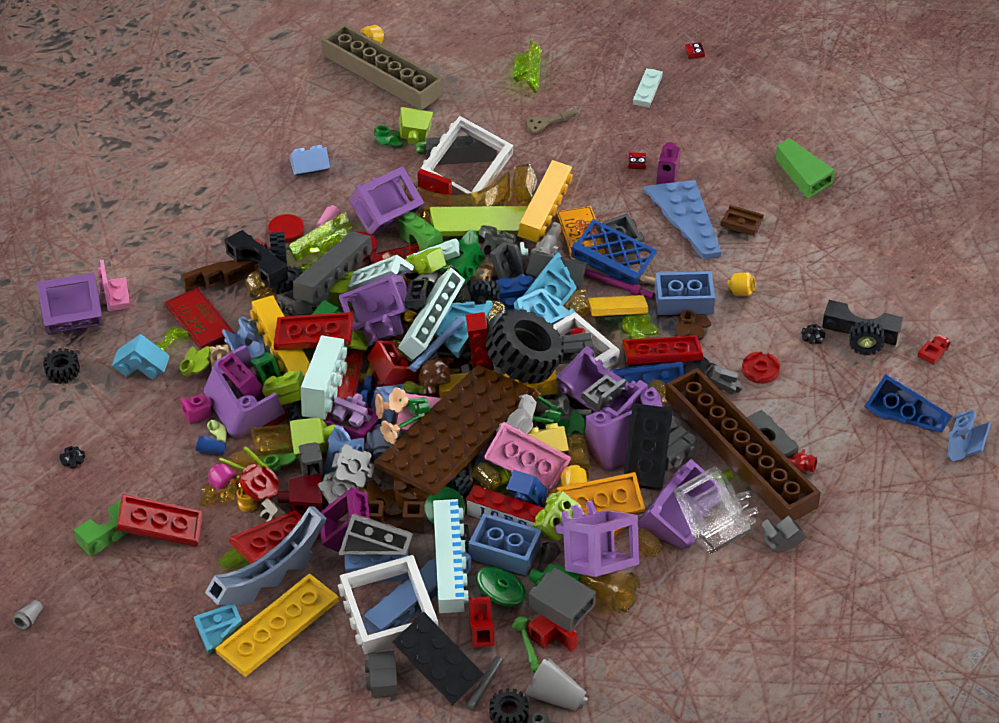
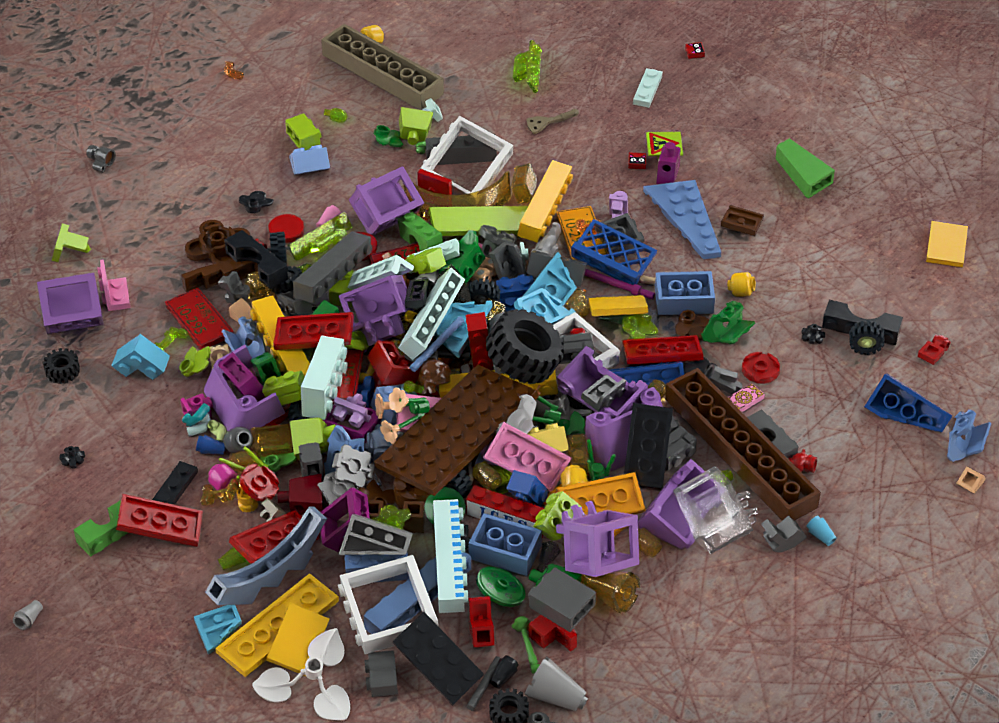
(71, 241): none -> lime piece
(103, 157): none -> dark grey piece
(176, 483): none -> black plate
(197, 417): none -> teal arm
(200, 428): none -> light aqua arm
(211, 242): none -> reddish brown plant
(231, 72): none -> clear orange arm
(234, 288): none -> dark grey hips
(237, 439): none -> dark grey head
(240, 309): none -> light nougat slope
(255, 201): none -> black plate
(294, 636): none -> yellow tile
(303, 131): none -> lime brick
(324, 649): none -> white plant
(336, 115): none -> clear neon green cylinder
(392, 516): none -> clear neon green plate
(432, 107): none -> light aqua tile
(504, 671): none -> black cone
(597, 470): none -> green plant
(618, 204): none -> lavender hips
(656, 140): none -> lime piece
(736, 326): none -> green piece
(746, 397): none -> tile
(820, 529): none -> medium azure cone
(947, 244): none -> yellow tile
(971, 480): none -> light nougat slope

